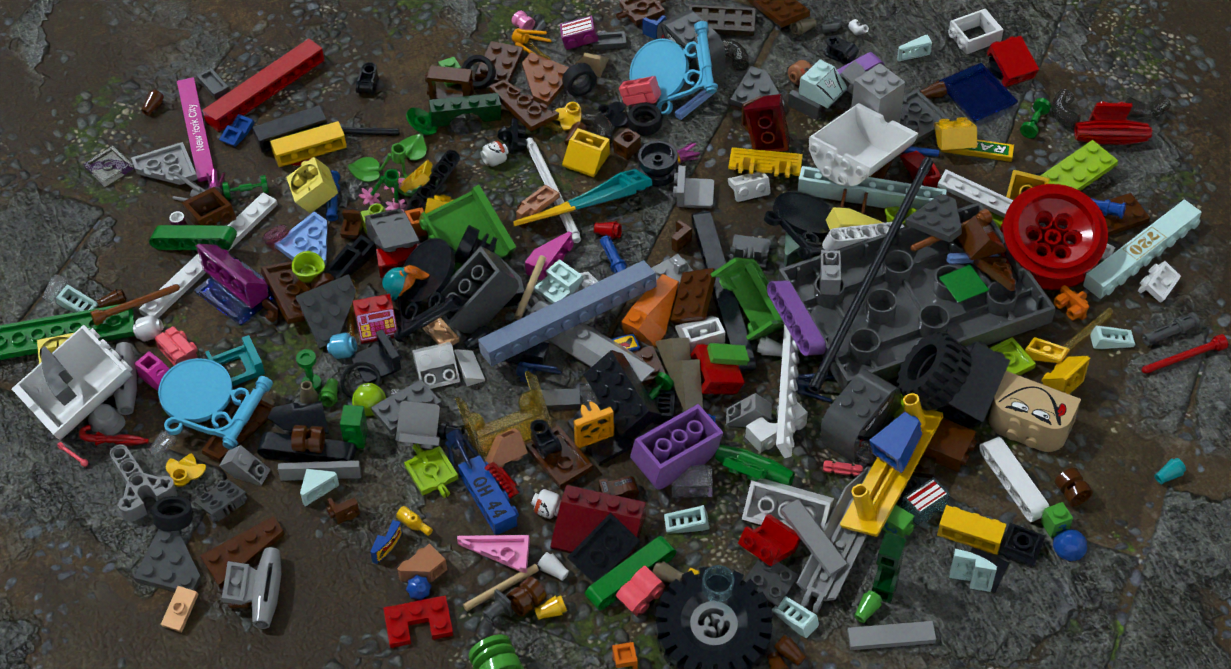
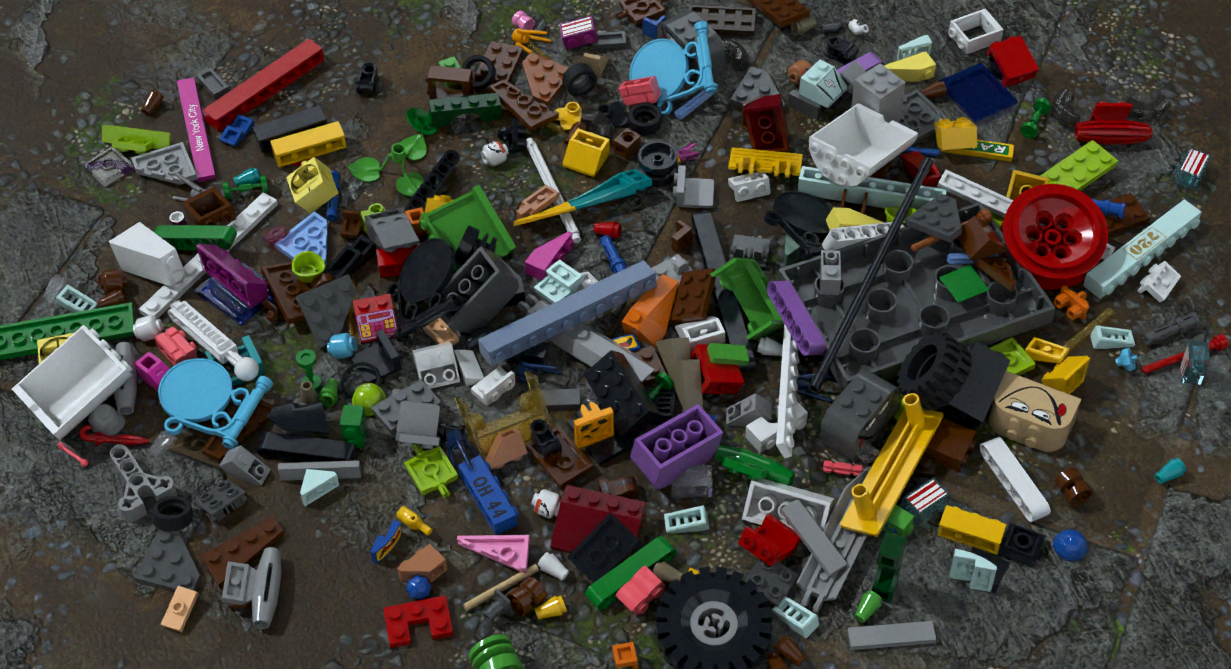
(56, 377): dark grey slope -> none
(99, 315): dark orange piece -> none
(112, 280): none -> reddish brown head
(134, 139): none -> lime bracket
(147, 255): none -> white slope
(184, 468): yellow plate -> none
(212, 339): none -> white gear
(214, 182): flat silver piece -> none
(249, 176): none -> teal cone
(310, 439): reddish brown wheel -> none
(342, 512): reddish brown bracket -> none
(370, 131): black bar -> none
(391, 180): plant -> none
(401, 279): hair -> none
(418, 177): yellow plate -> none
(493, 385): none -> white bracket
(504, 479): red piece -> none
(530, 287): tan piece -> none
(718, 570): clear light blue piece -> none
(897, 441): blue slope -> none
(913, 68): none -> light yellow slope
(1056, 519): bright green brick -> none
(1127, 360): none -> medium azure piece
(1192, 168): none -> brick
(1194, 362): none -> clear light blue brick

